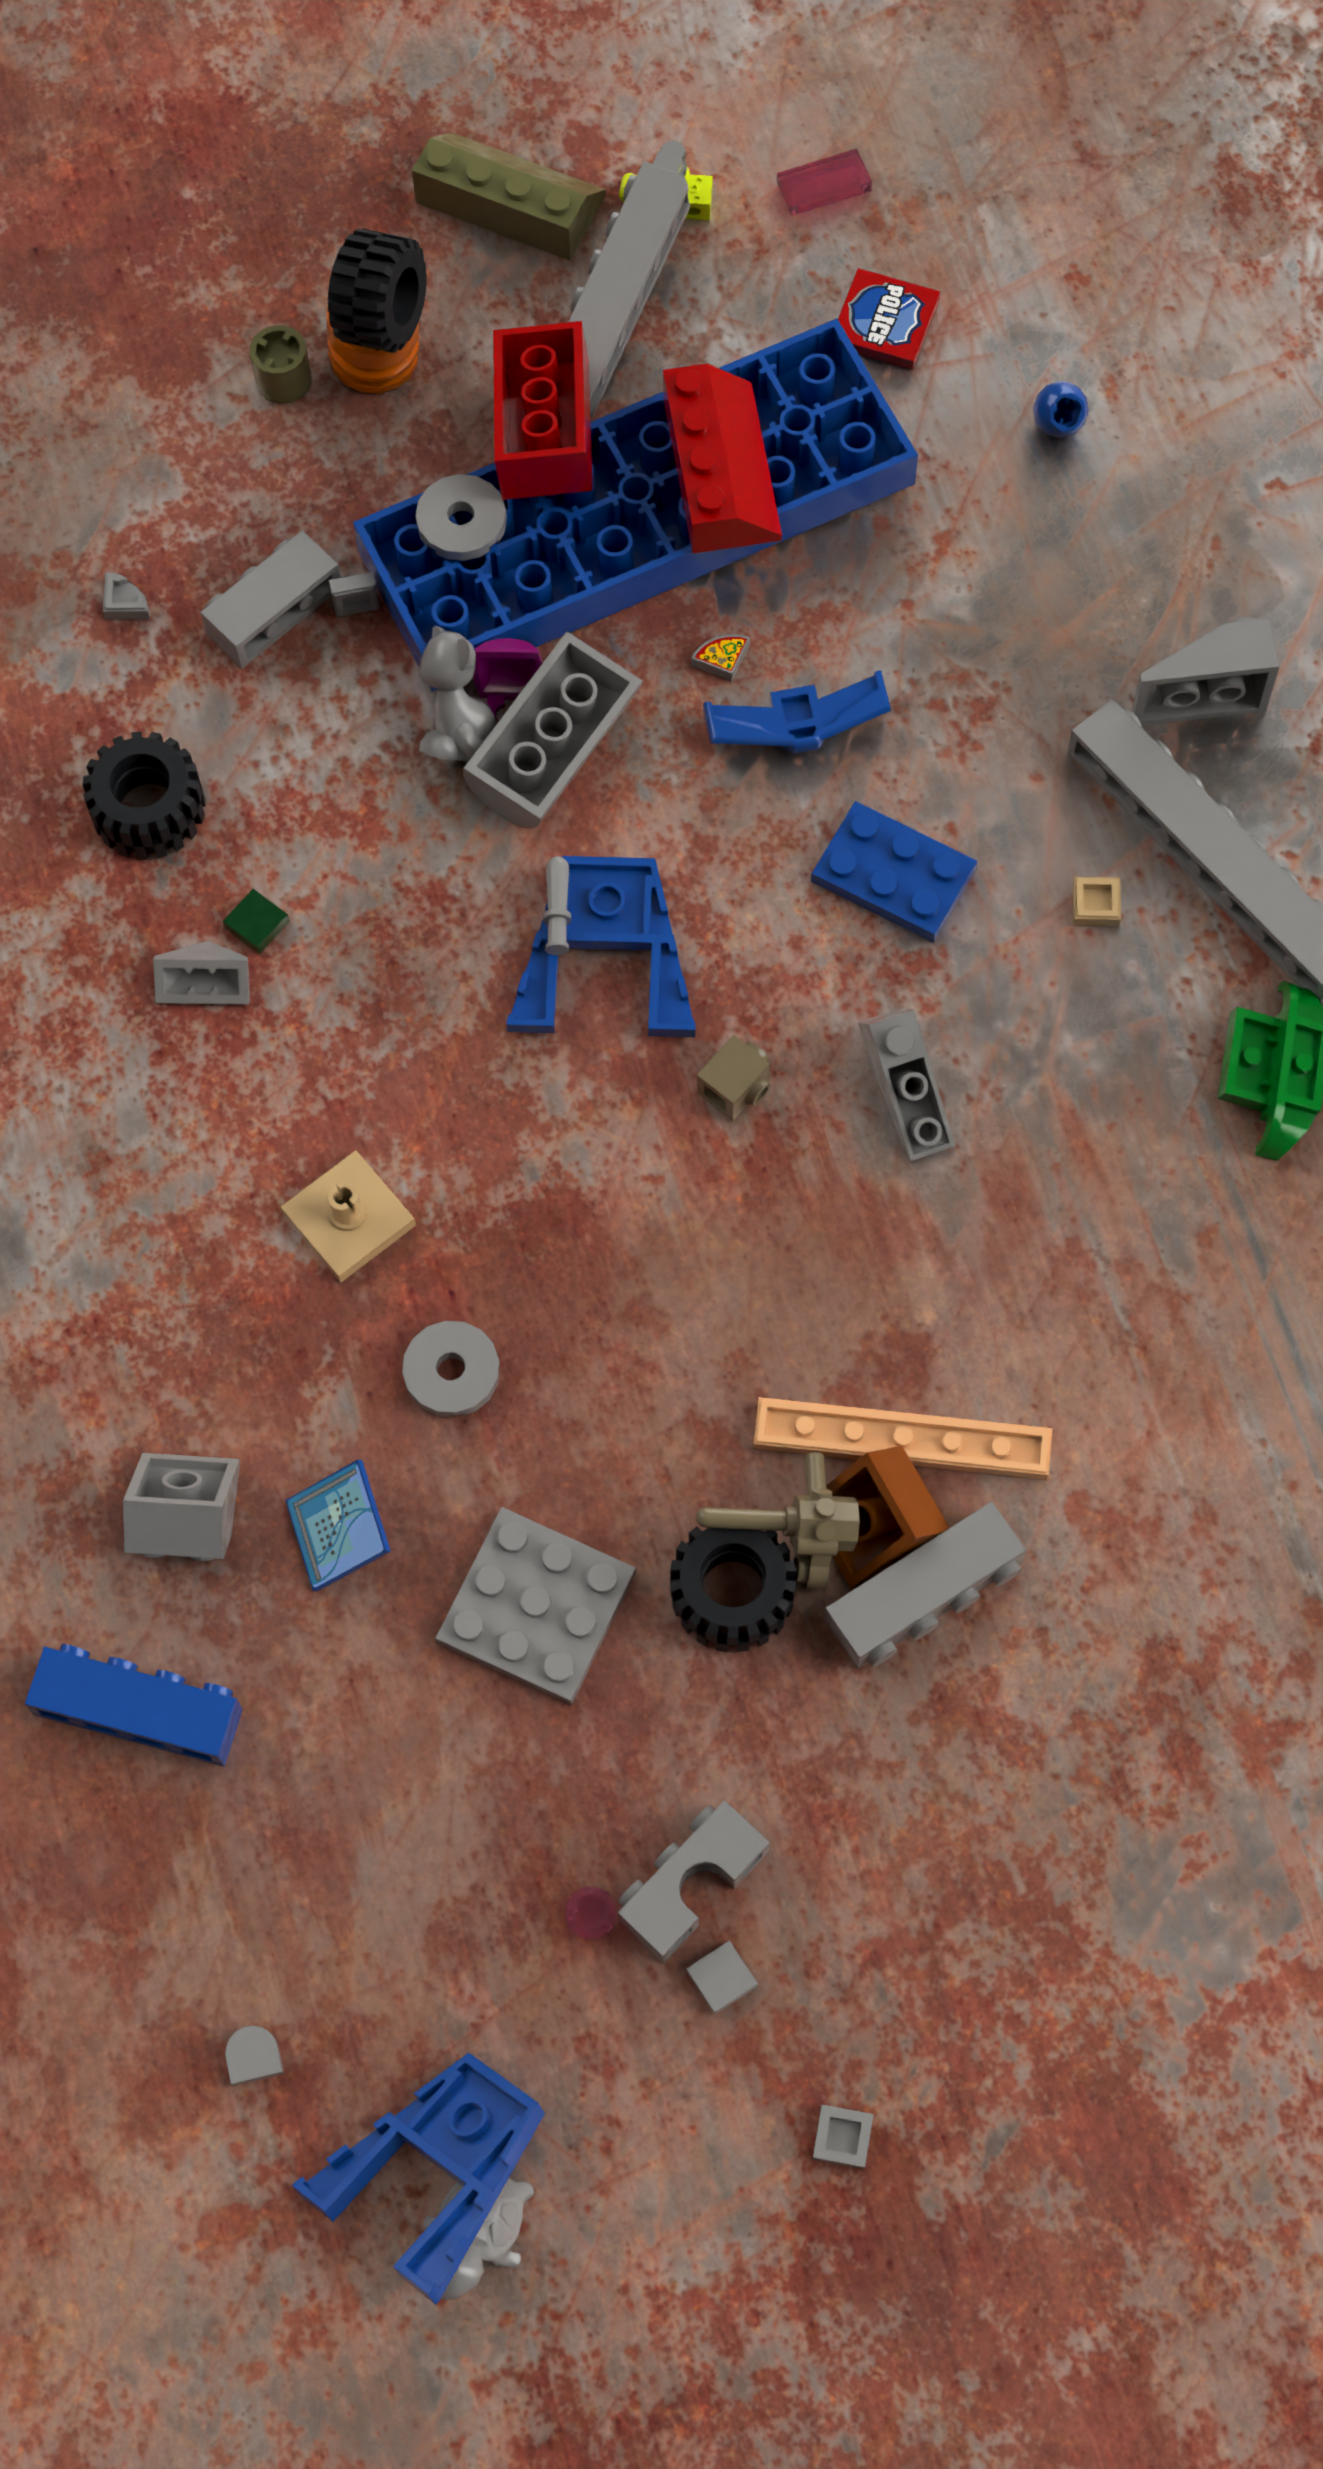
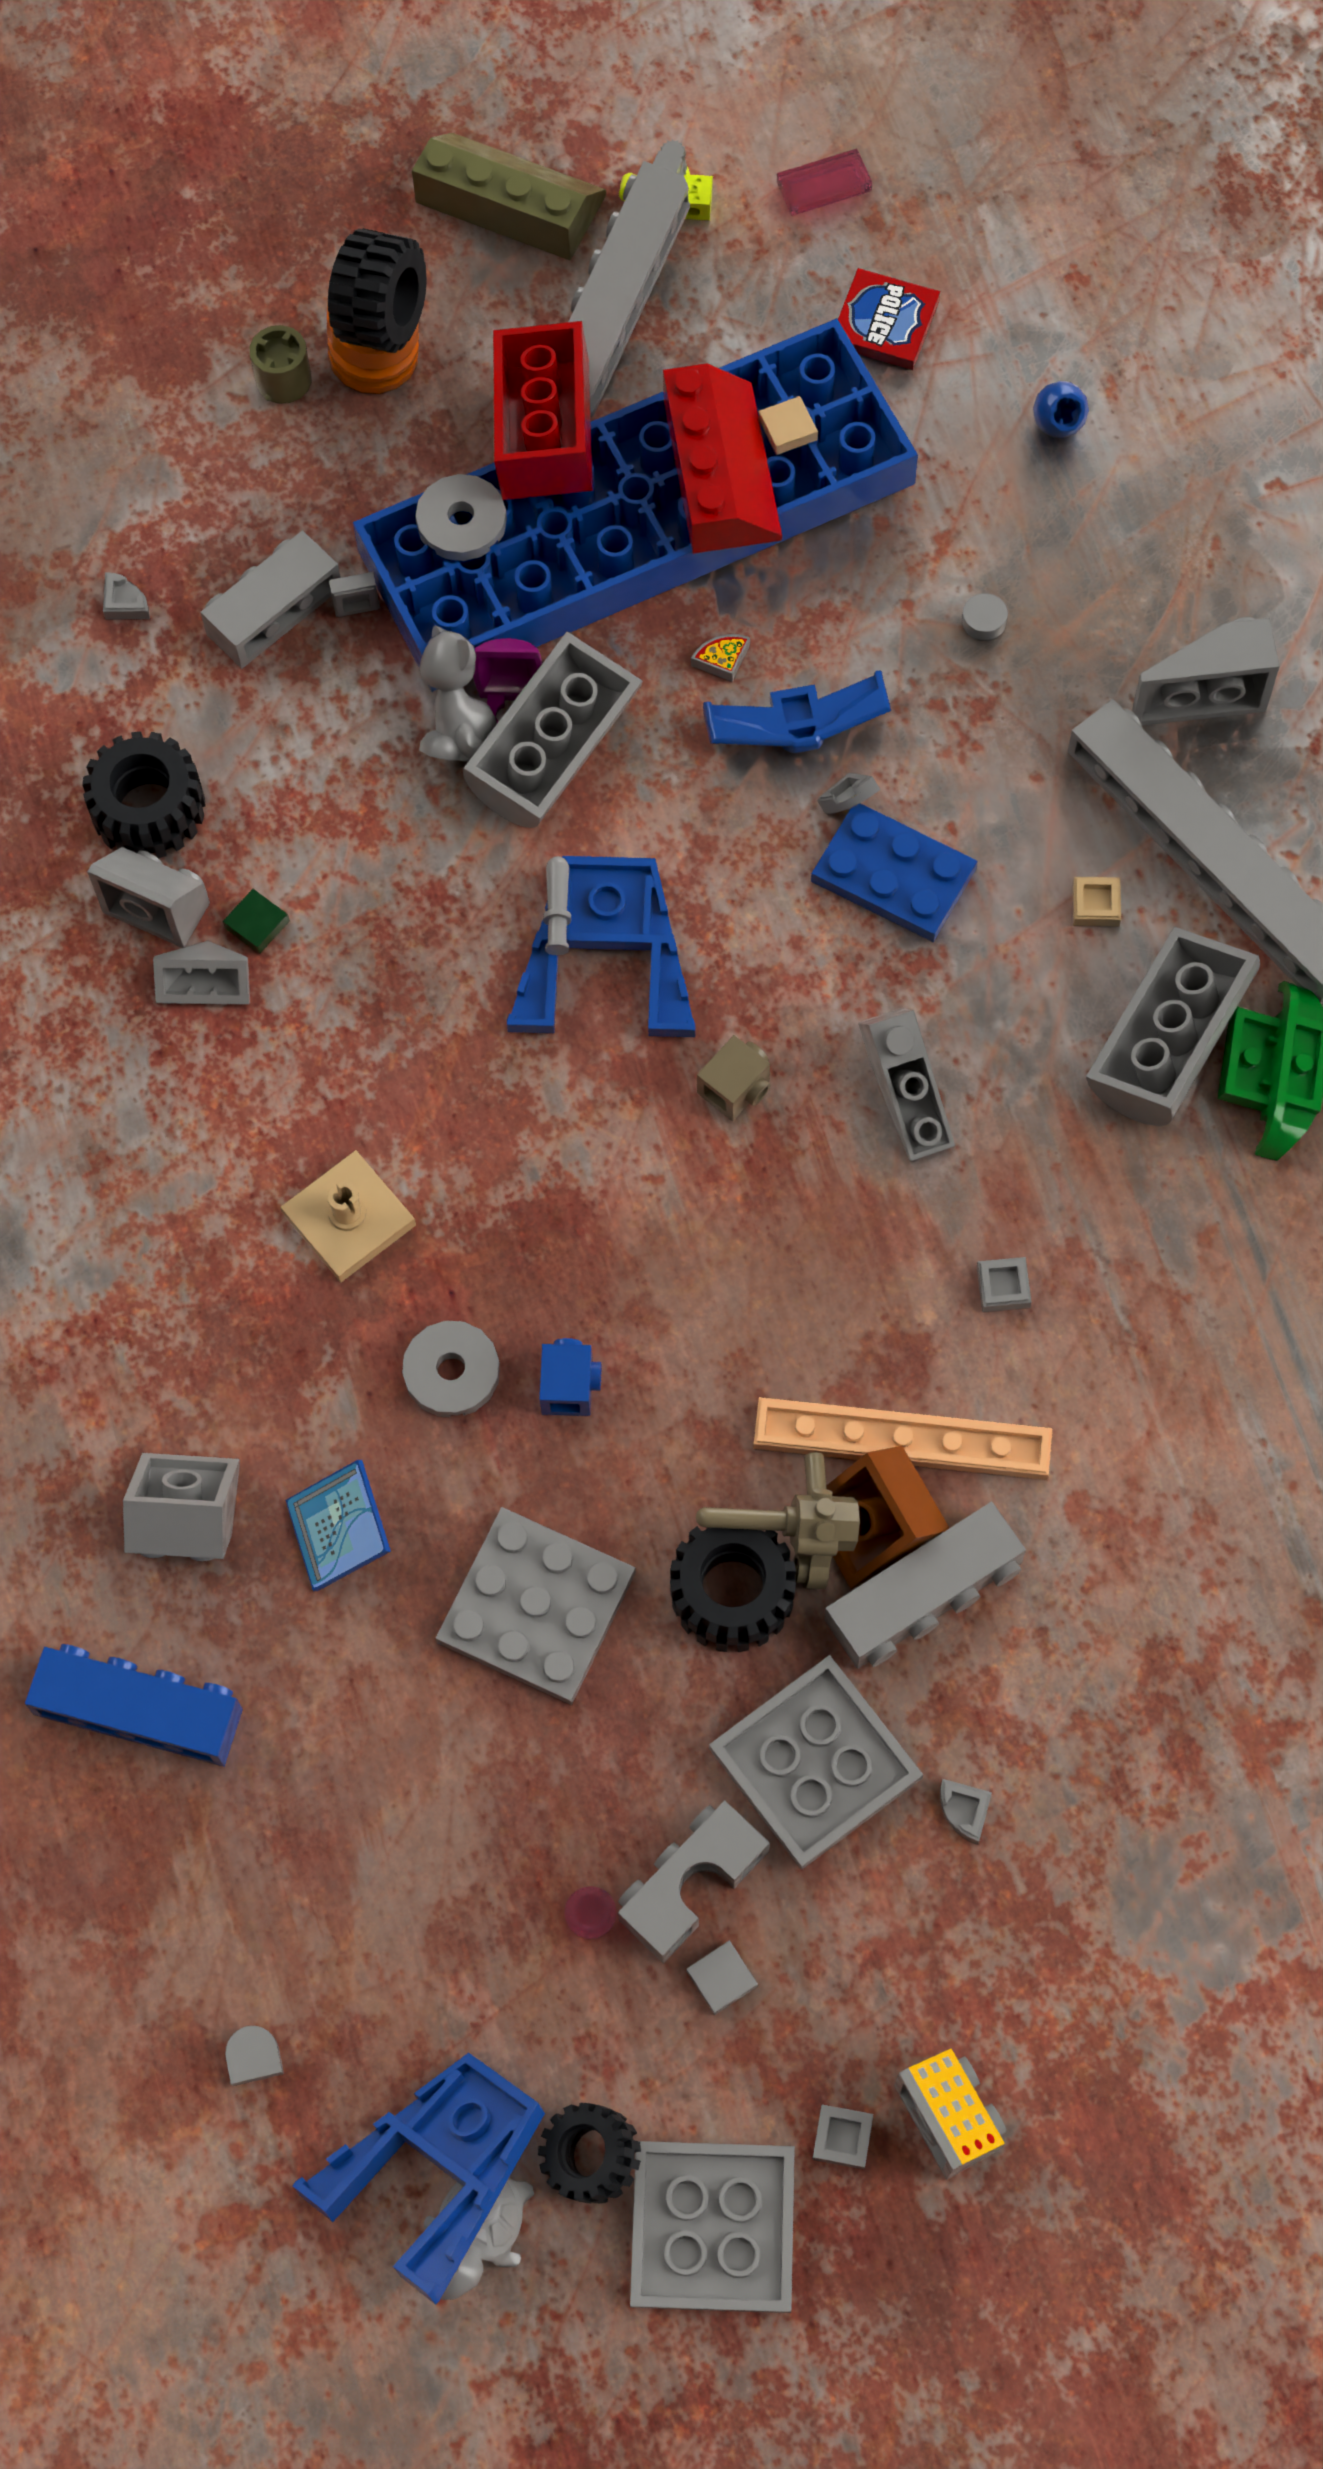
(149, 894): none -> light grey slope
(561, 2148): none -> black tyre
(568, 1378): none -> blue brick
(713, 2227): none -> light grey plate
(788, 425): none -> tan tile
(815, 1762): none -> light grey plate
(848, 793): none -> light grey tile
(949, 2112): none -> slope
(964, 1808): none -> light grey tile
(984, 616): none -> light grey tile
(1004, 1284): none -> light grey tile
(1171, 1026): none -> light grey brick

